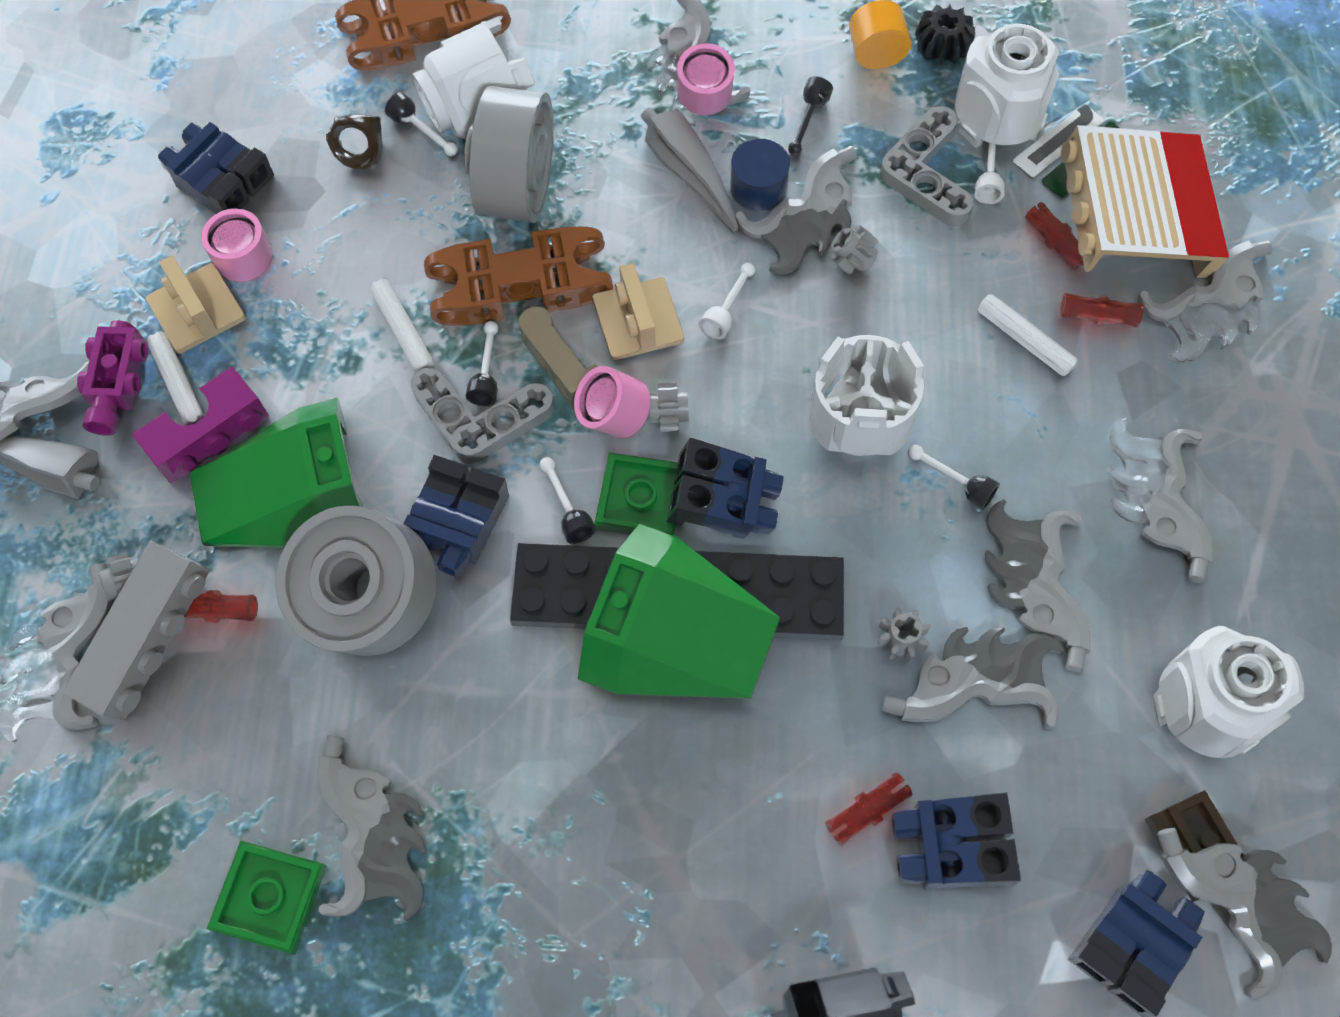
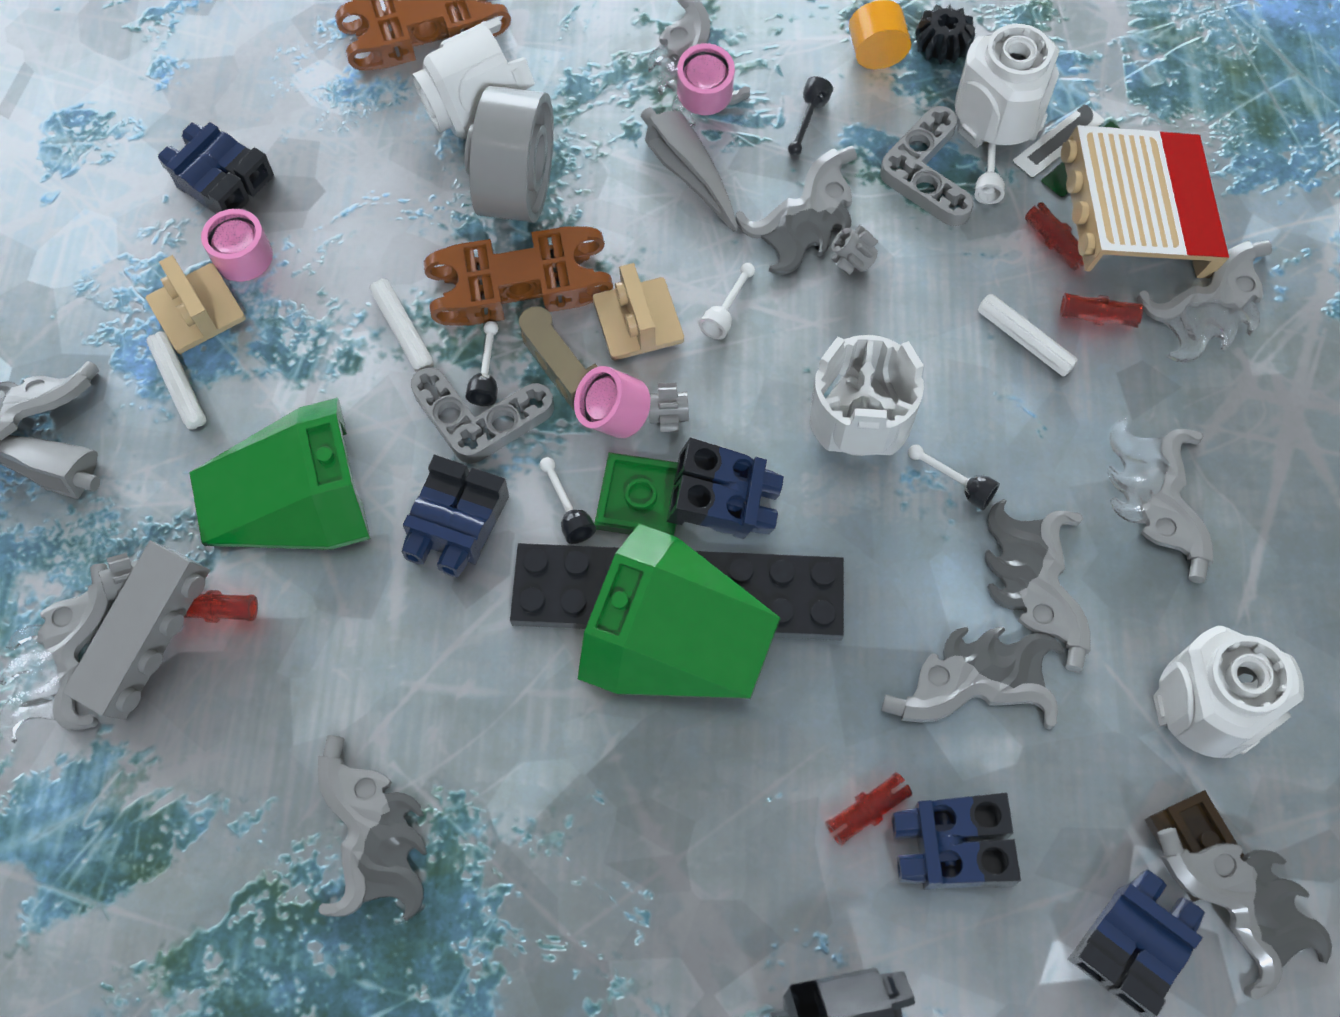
(108, 381): magenta brick -> none
(180, 448): magenta arch -> none
(267, 897): green tile -> none
(321, 576): light grey piece -> none
(372, 130): dark brown piece -> none
(402, 111): hinge -> none
(759, 174): dark blue piece -> none
(906, 622): light grey gear -> none

